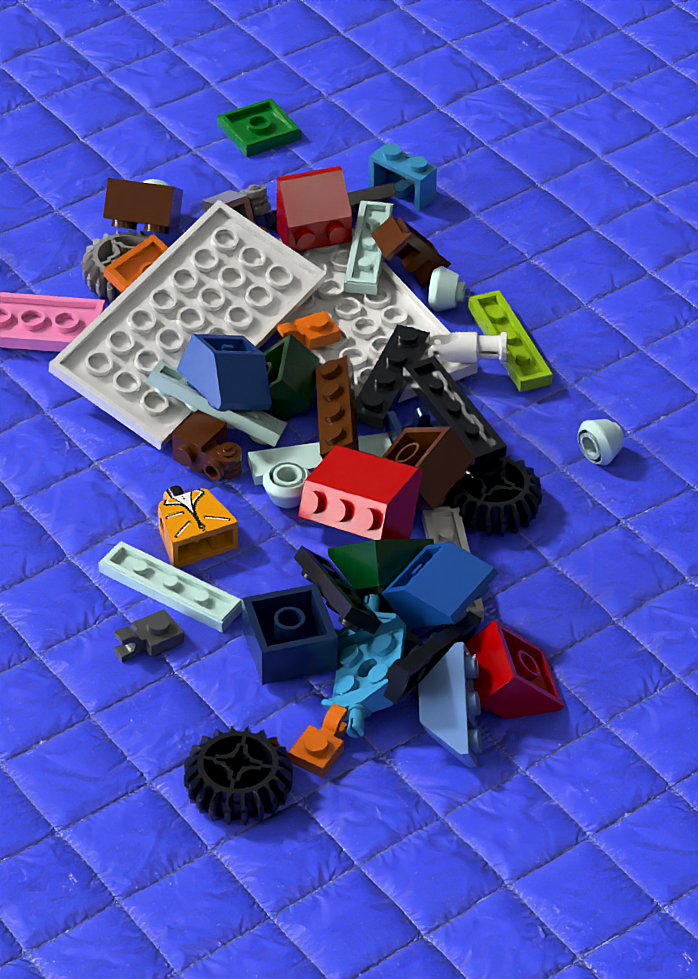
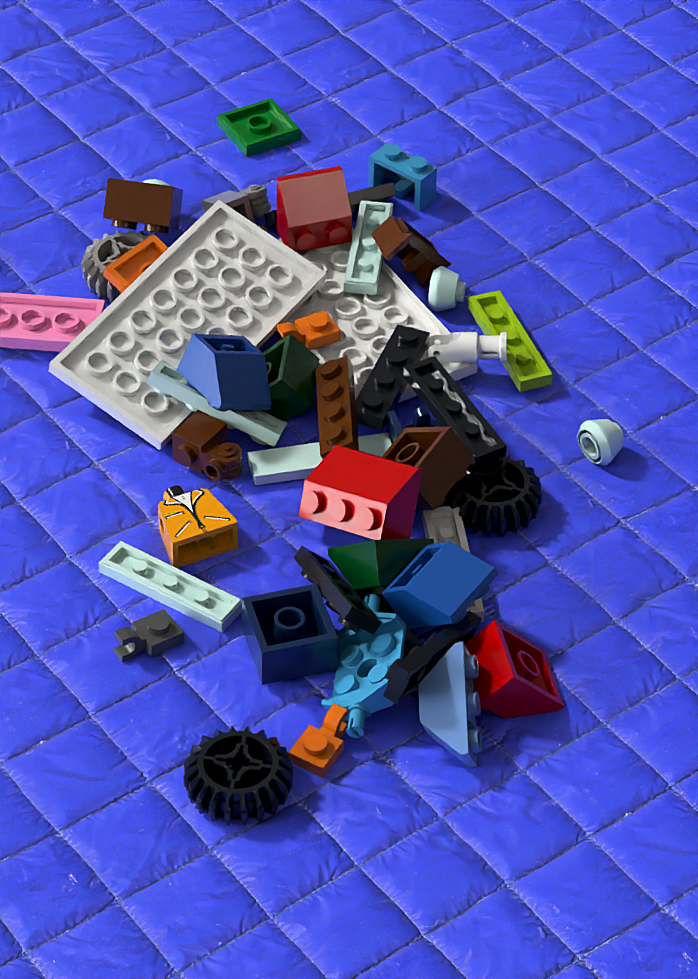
(285, 483): light aqua cone -> none

